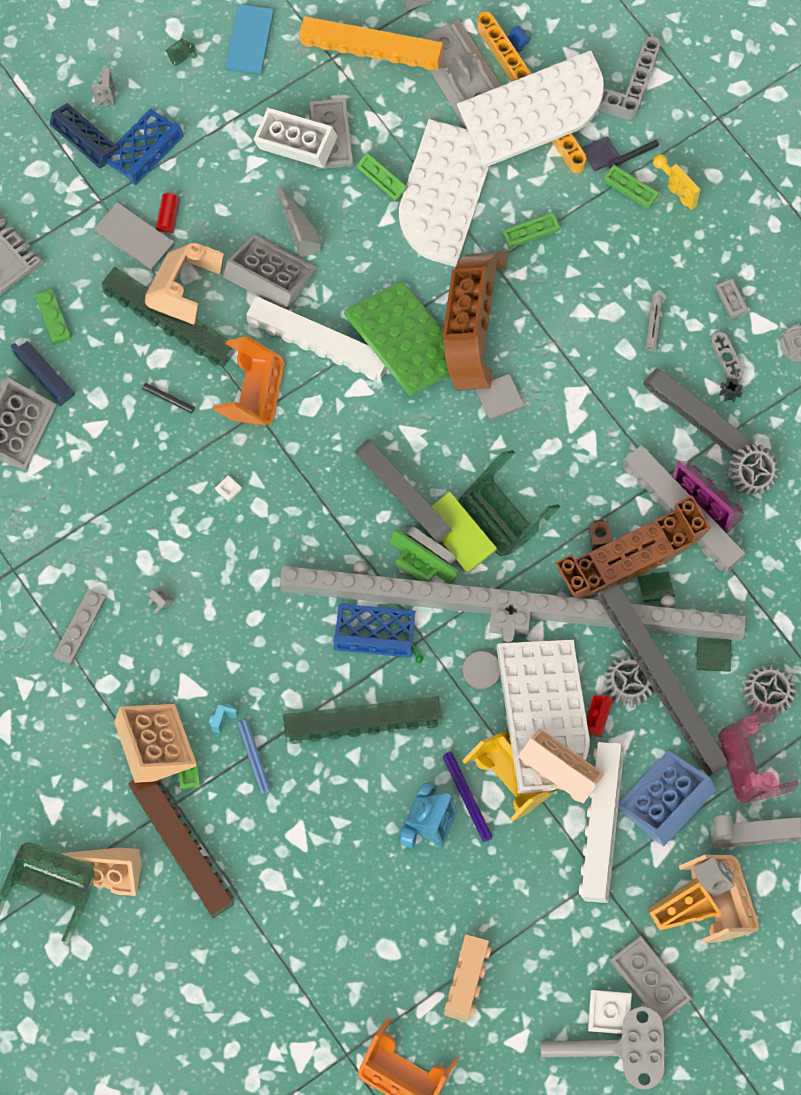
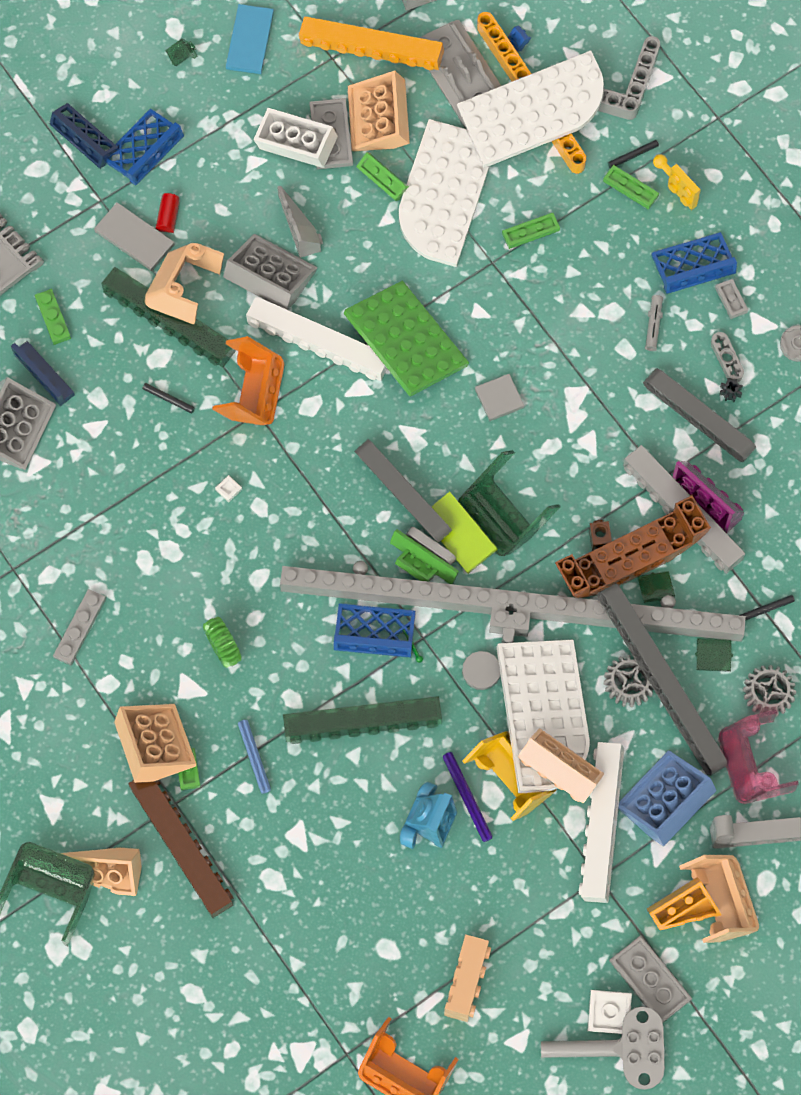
(104, 91): light grey bracket -> none
(161, 598): light grey tile -> none
(217, 719): medium azure bracket -> none
(222, 642): none -> bright green gear
(378, 113): none -> light nougat slope
(468, 318): dark orange slope -> none
(598, 714): red brick -> none
(601, 153): clear purple piece -> none
(699, 273): none -> blue fence
(714, 877): light grey brick -> none
(755, 462): light grey gear -> none
(768, 607): none -> black bar

